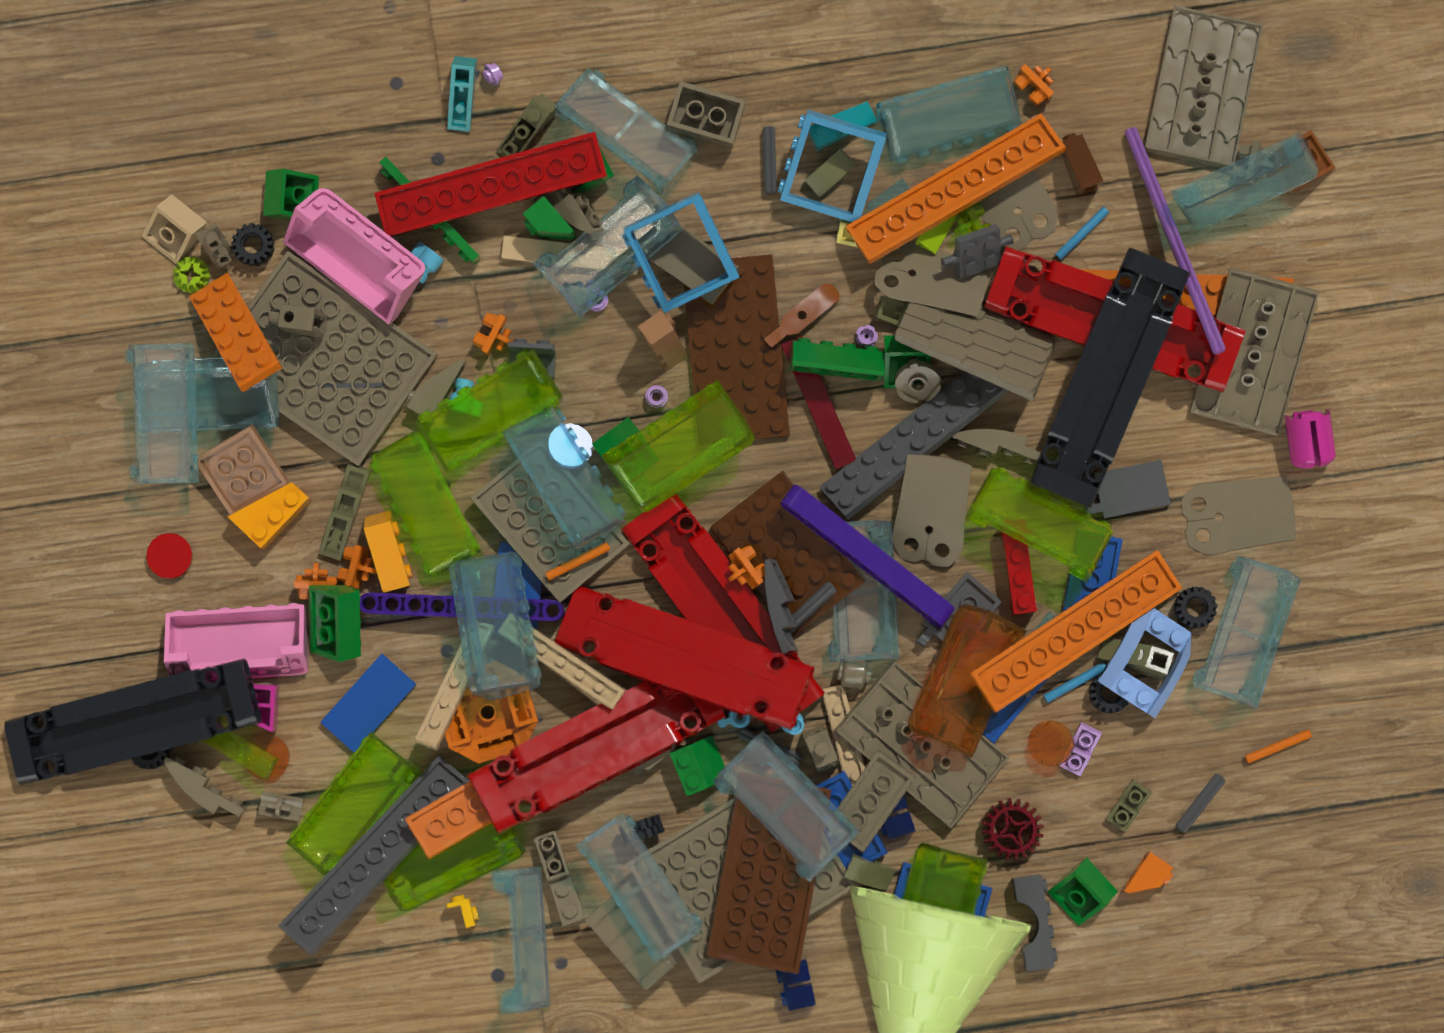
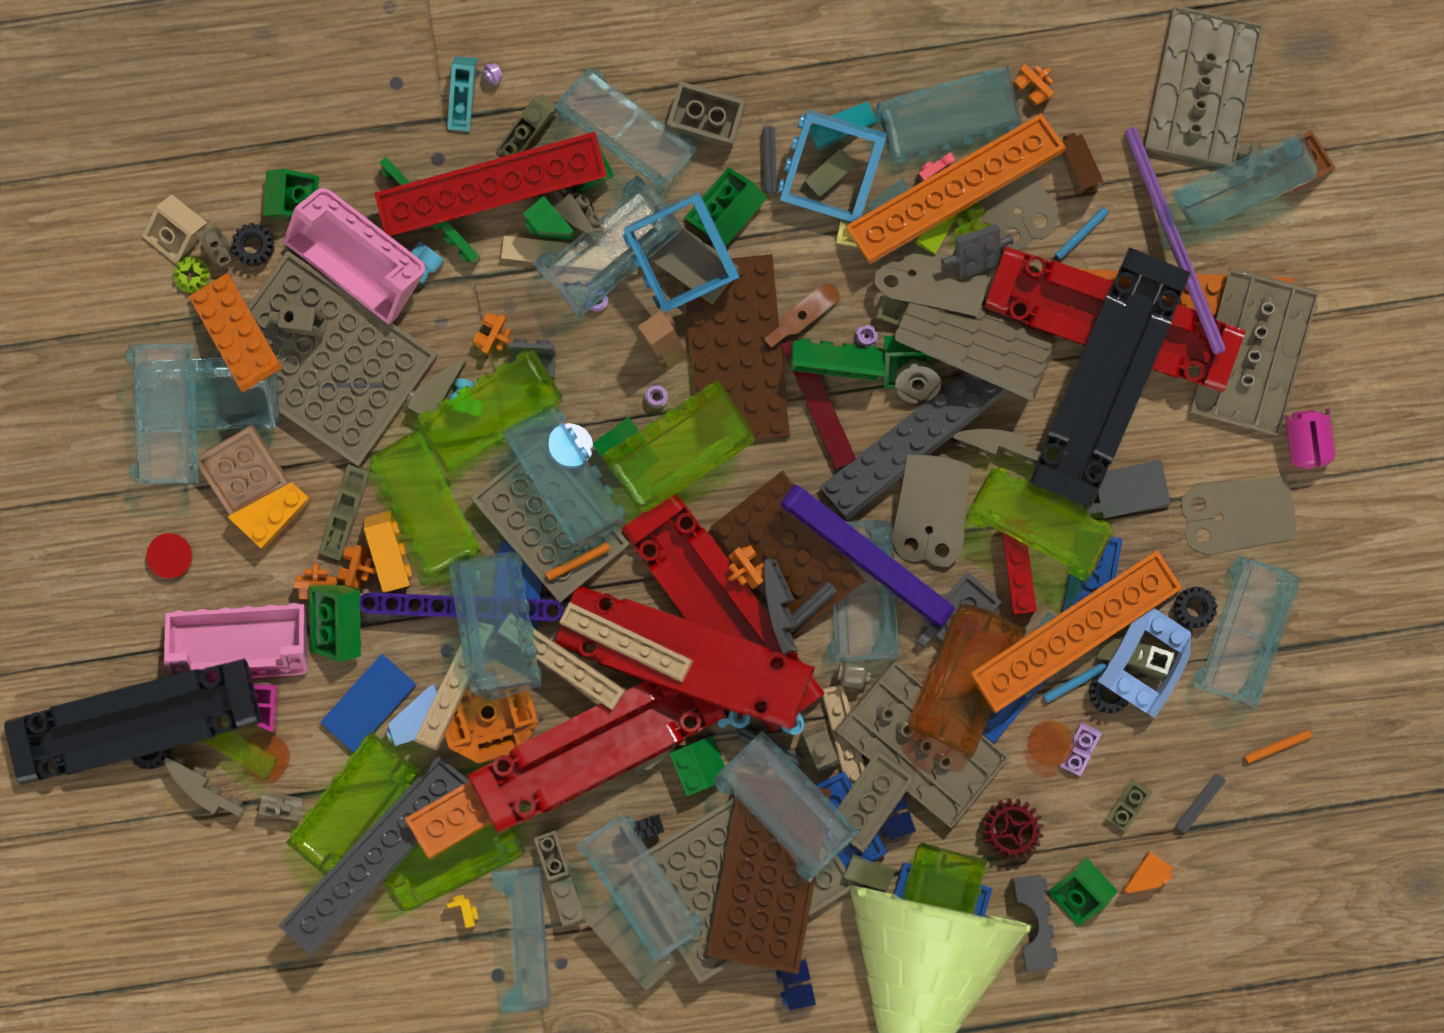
(408, 722): none -> light blue slope
(626, 642): none -> tan tile
(730, 204): none -> green slope
(931, 169): none -> coral plate

